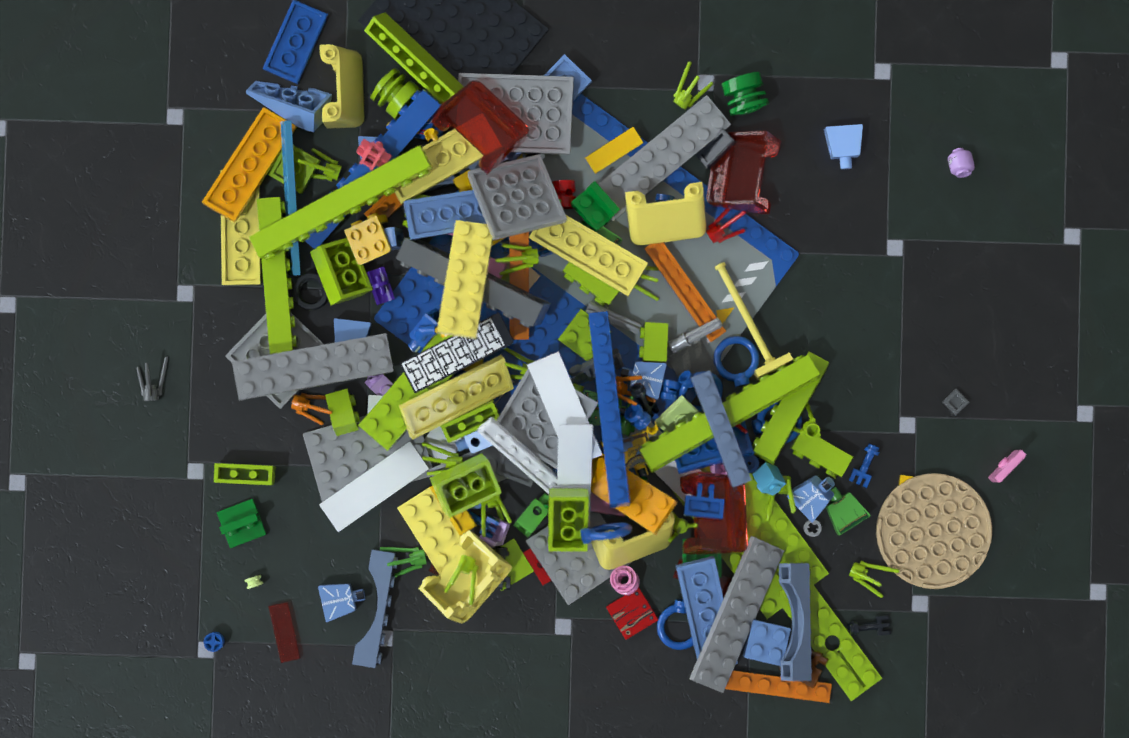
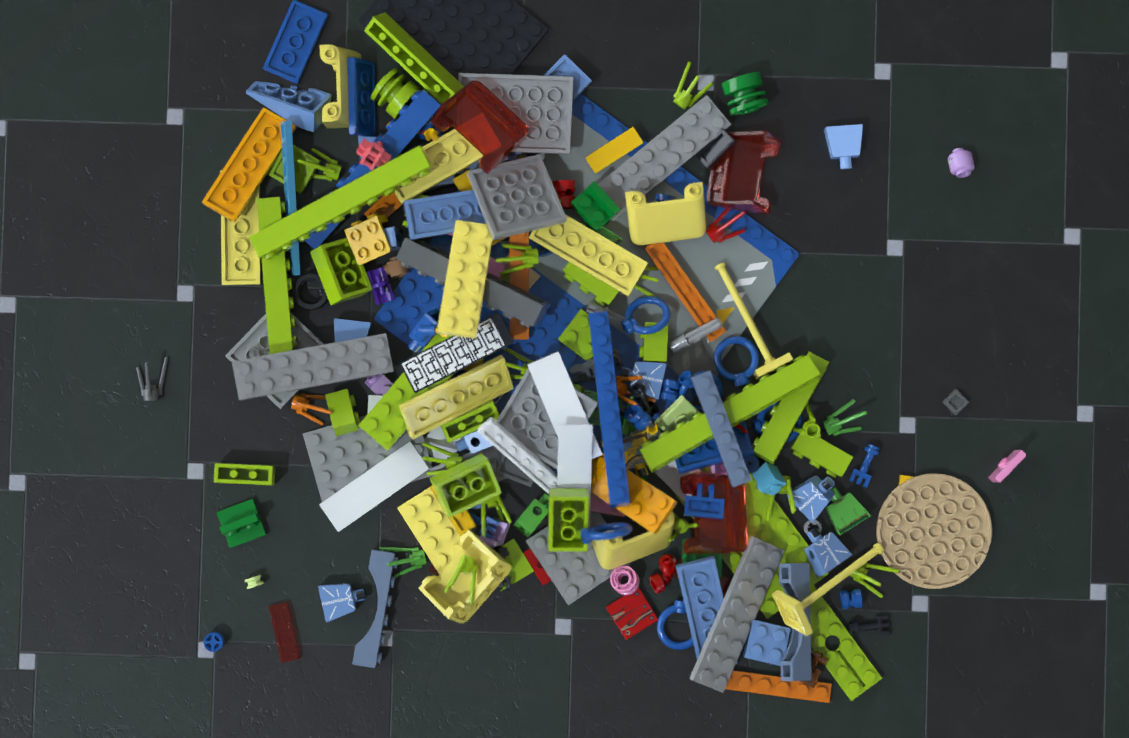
(360, 88): none -> blue tile
(394, 268): none -> medium nougat plate
(630, 324): none -> blue piece
(666, 565): none -> red arm
(793, 610): none -> light yellow tile
(825, 552): none -> medium blue torso
(833, 425): none -> bright green plant
(851, 598): none -> blue wheel

